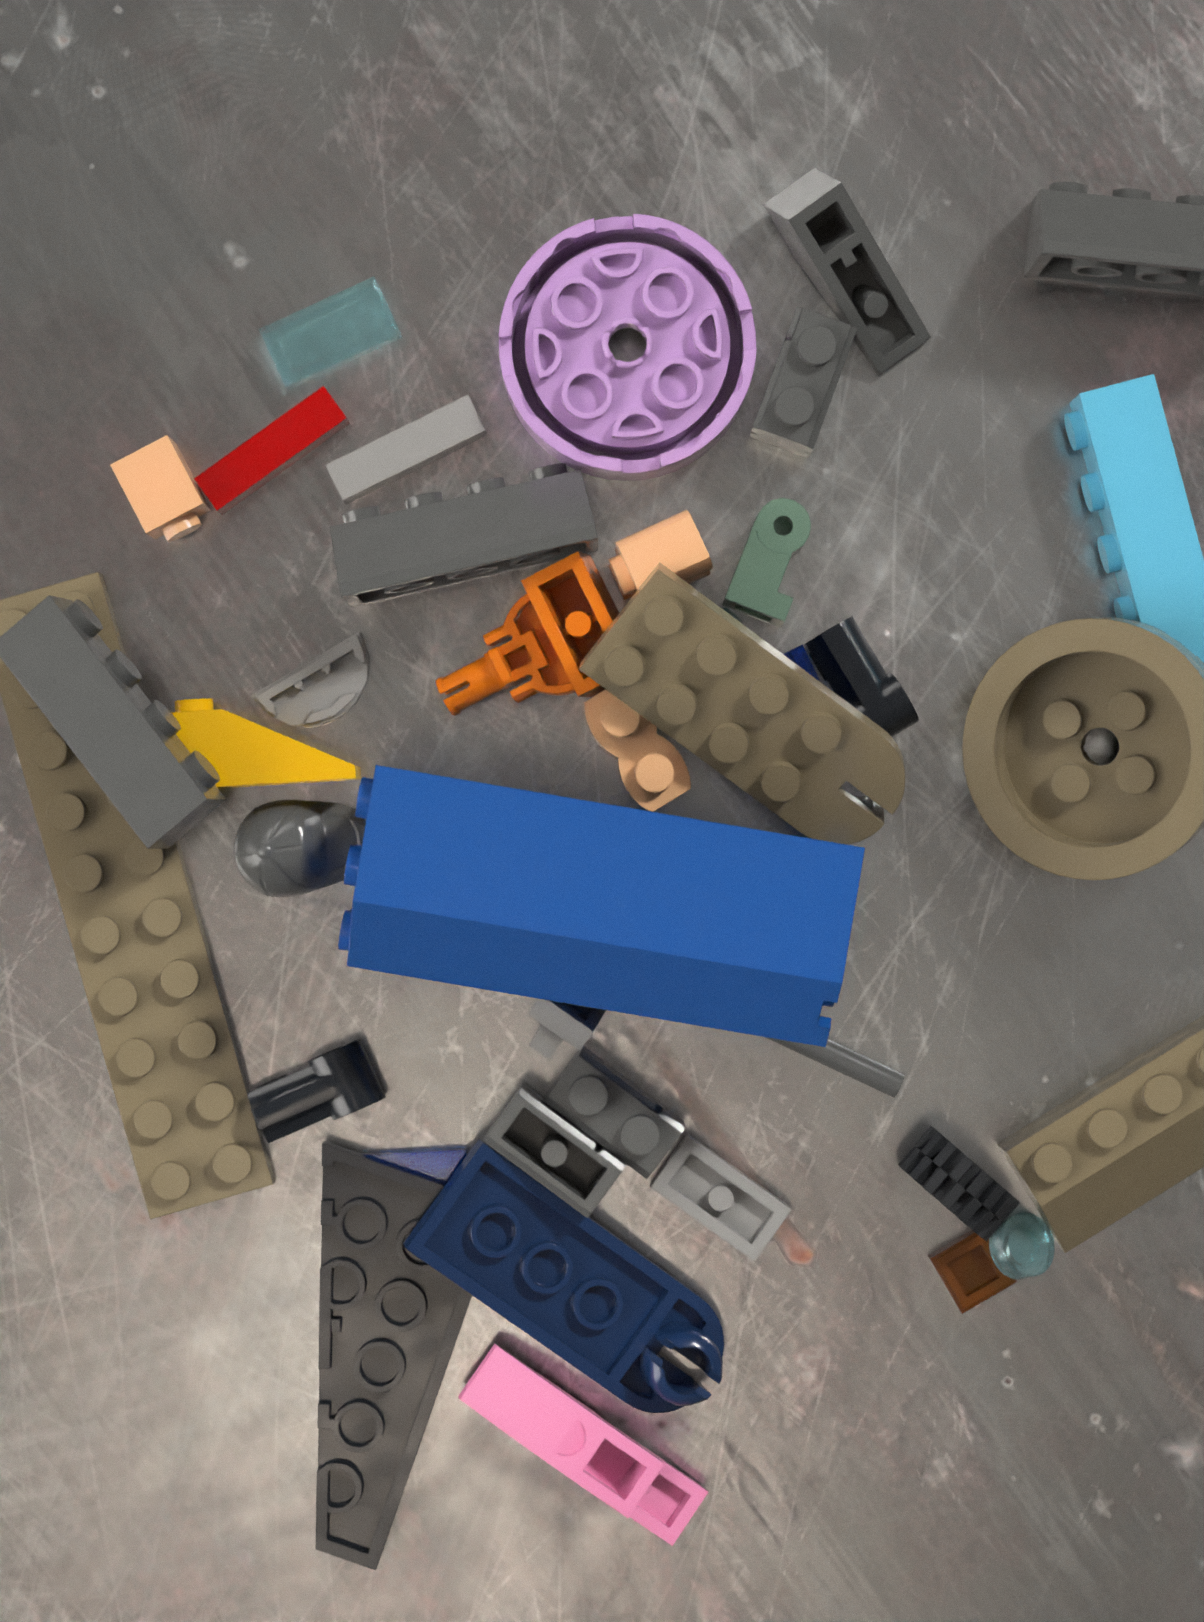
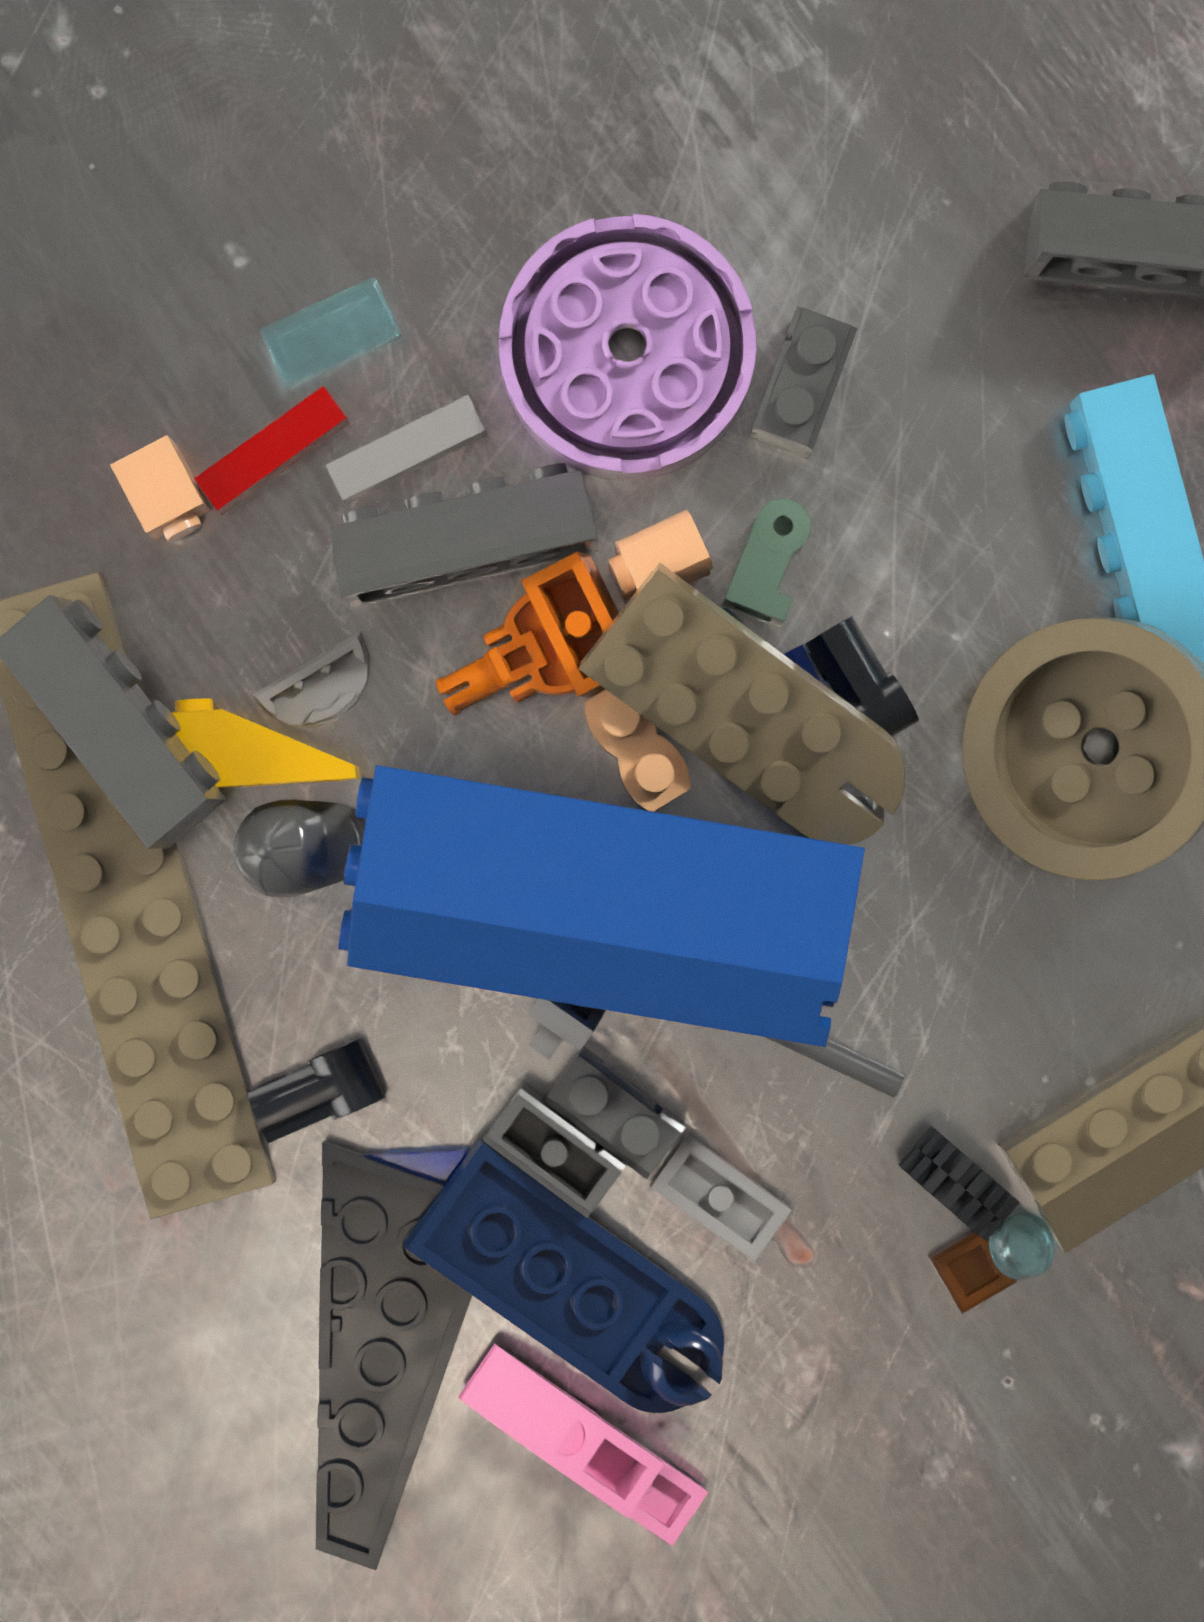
(847, 267): dark grey slope -> none

